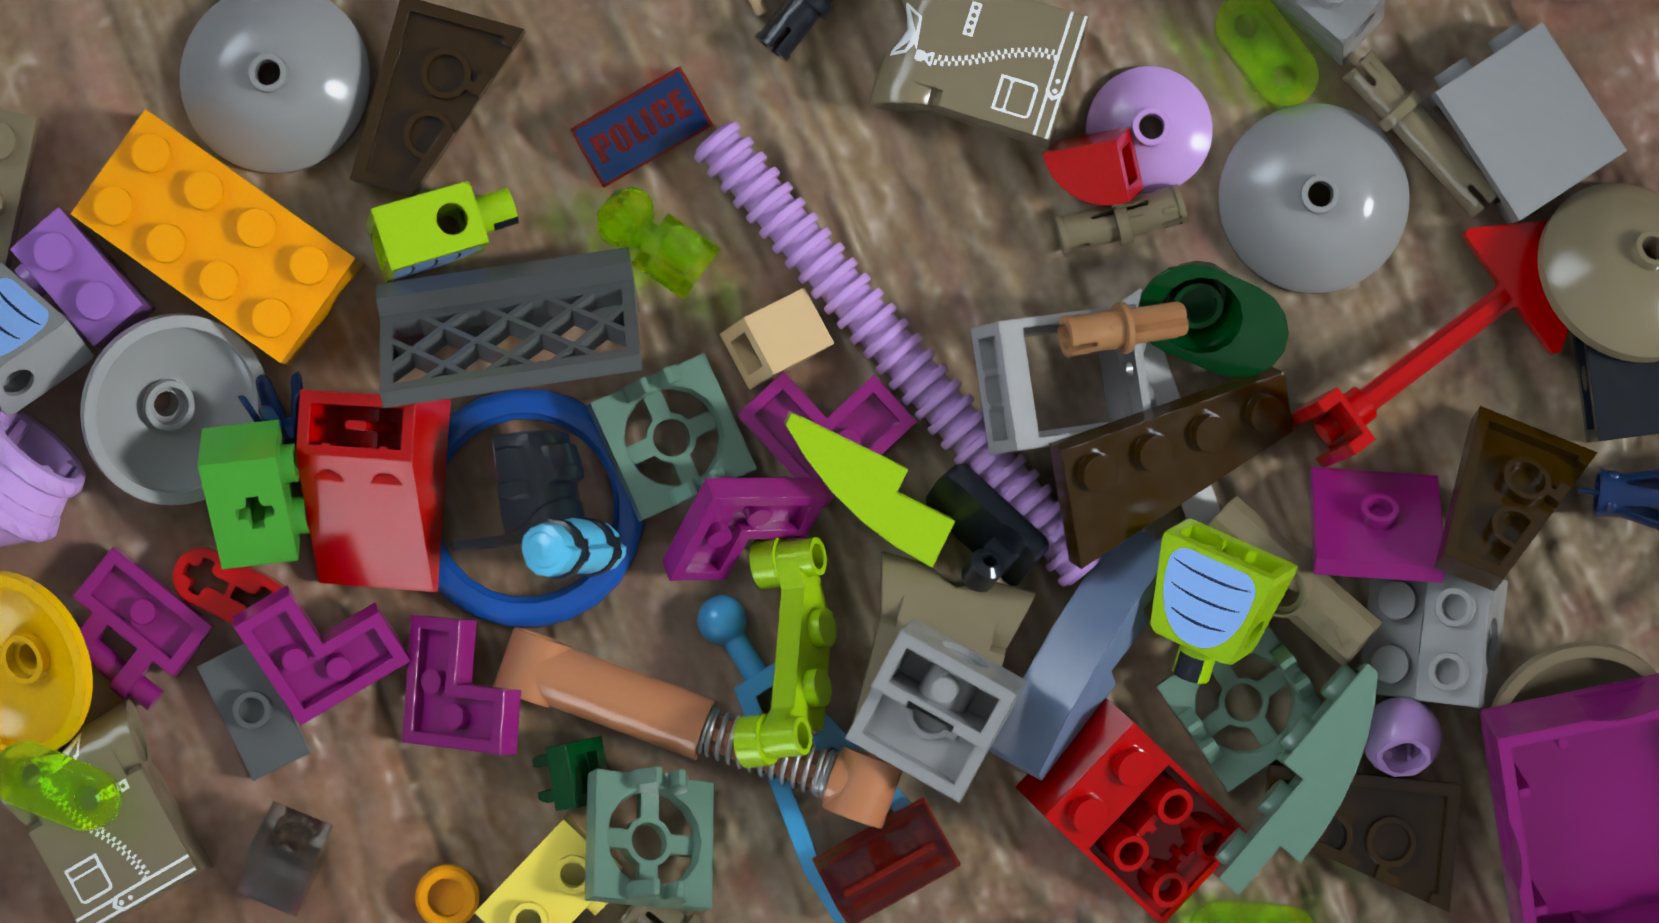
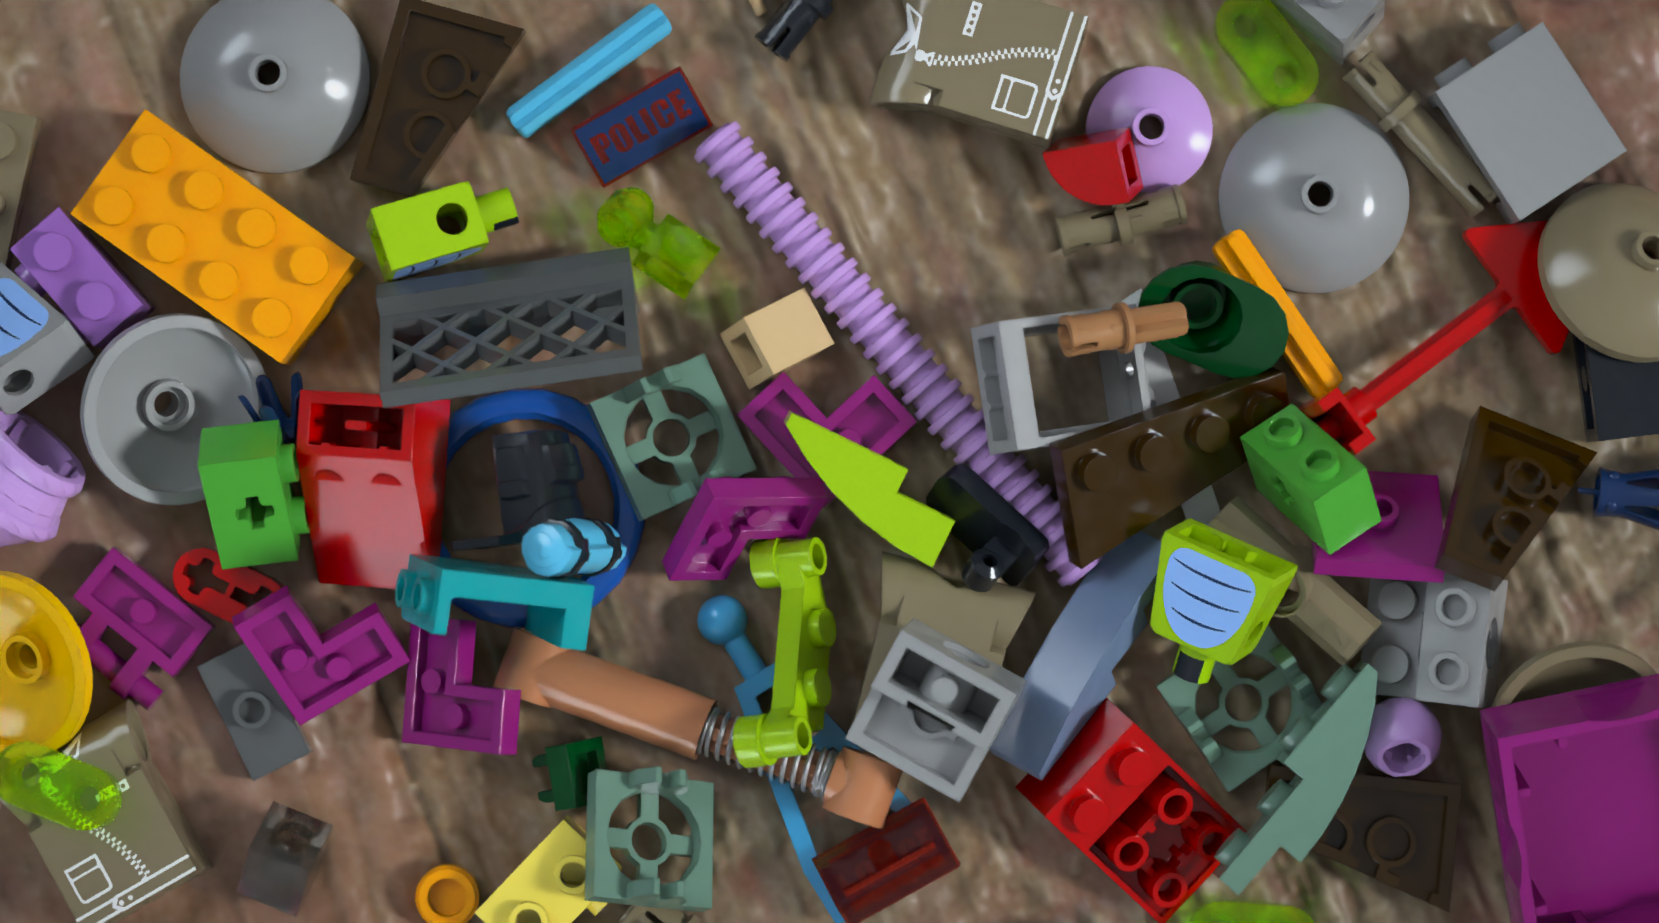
(556, 607): none -> teal panel
(589, 70): none -> medium azure axle
(1302, 348): none -> light orange axle
(1311, 478): none -> bright green brick

